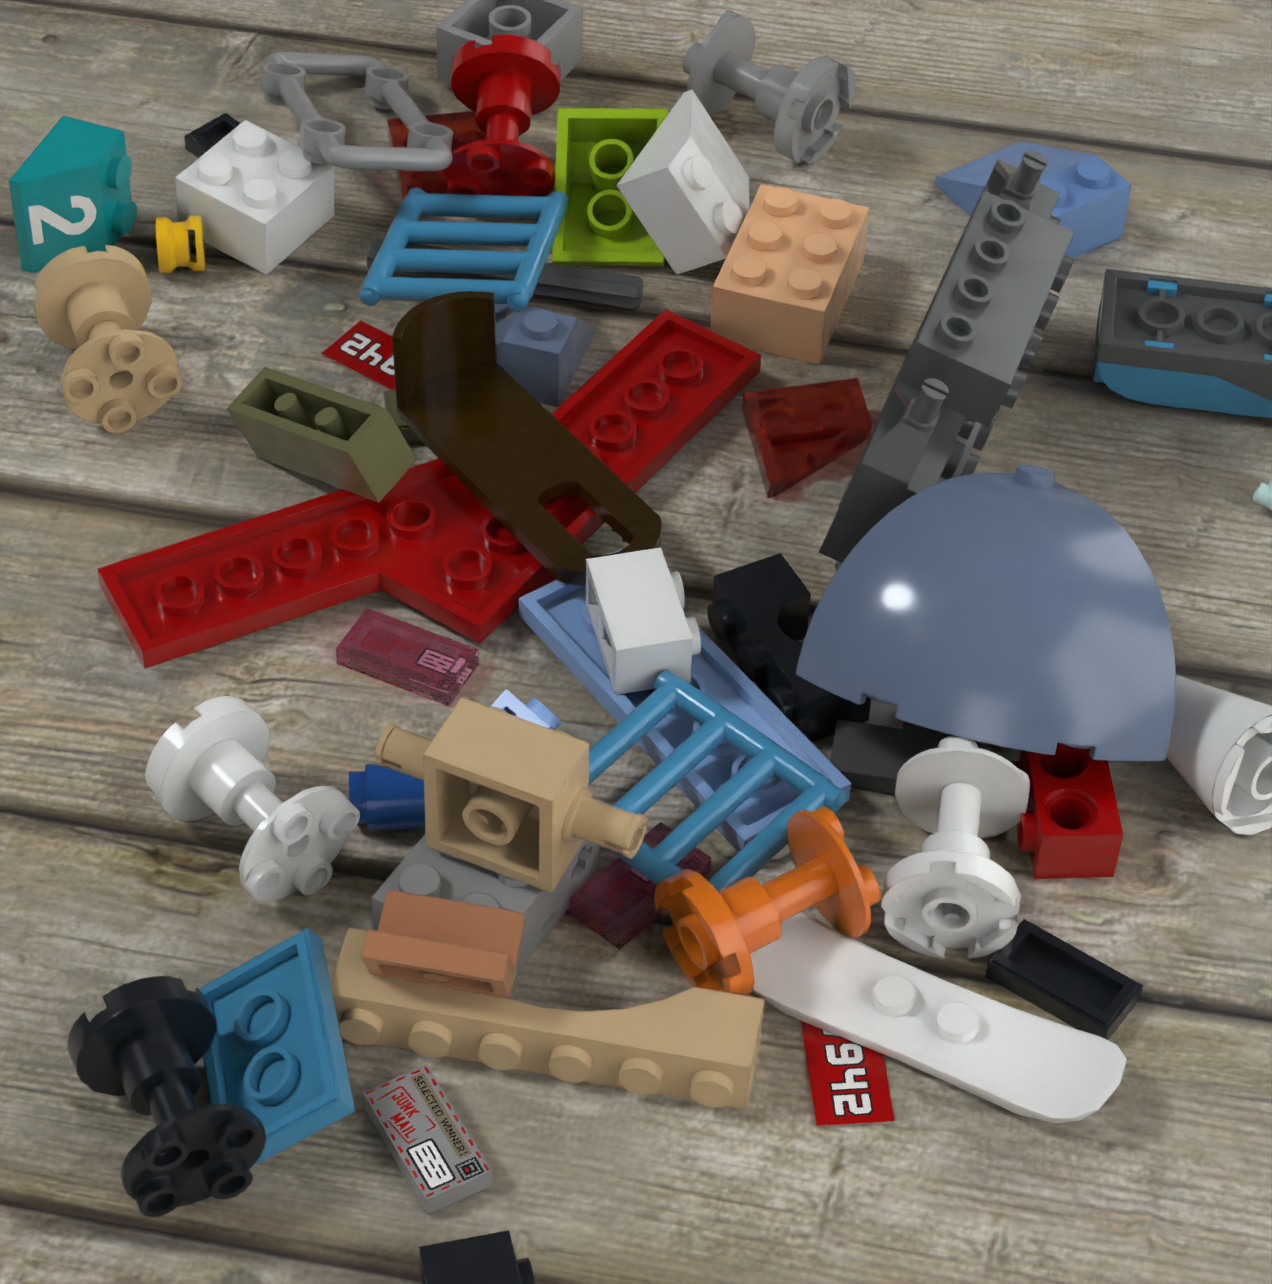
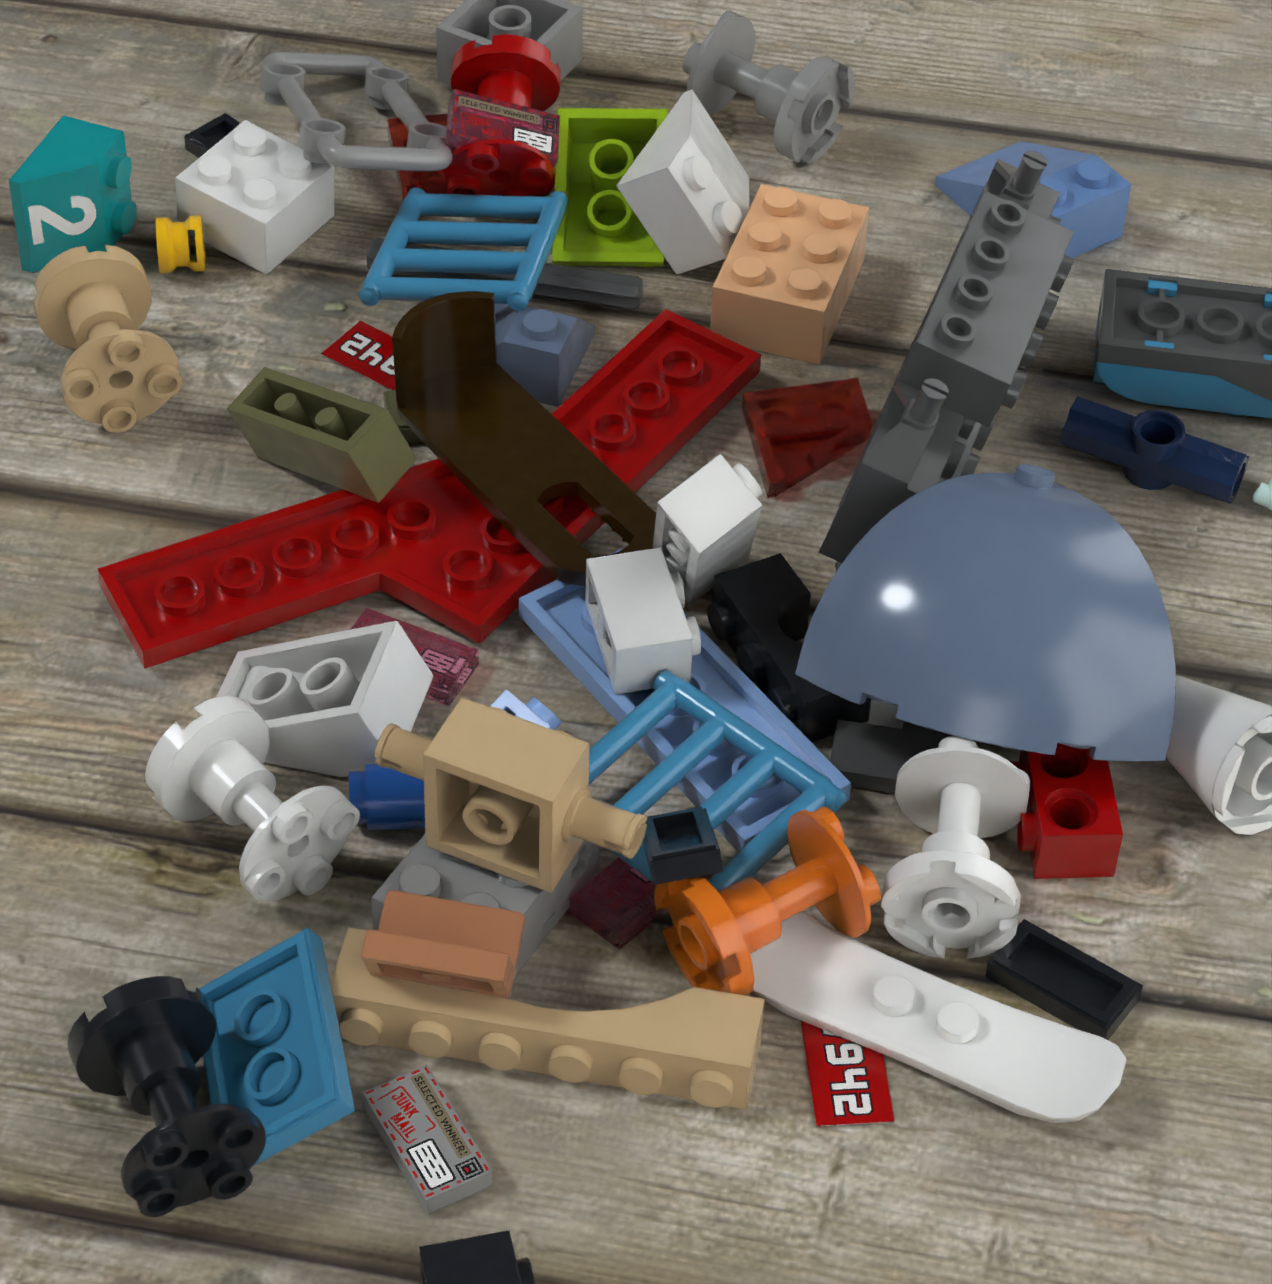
(331, 694): none -> white slope
(484, 118): none -> tile
(681, 846): none -> black tile
(708, 524): none -> white brick
(1154, 450): none -> dark blue piece

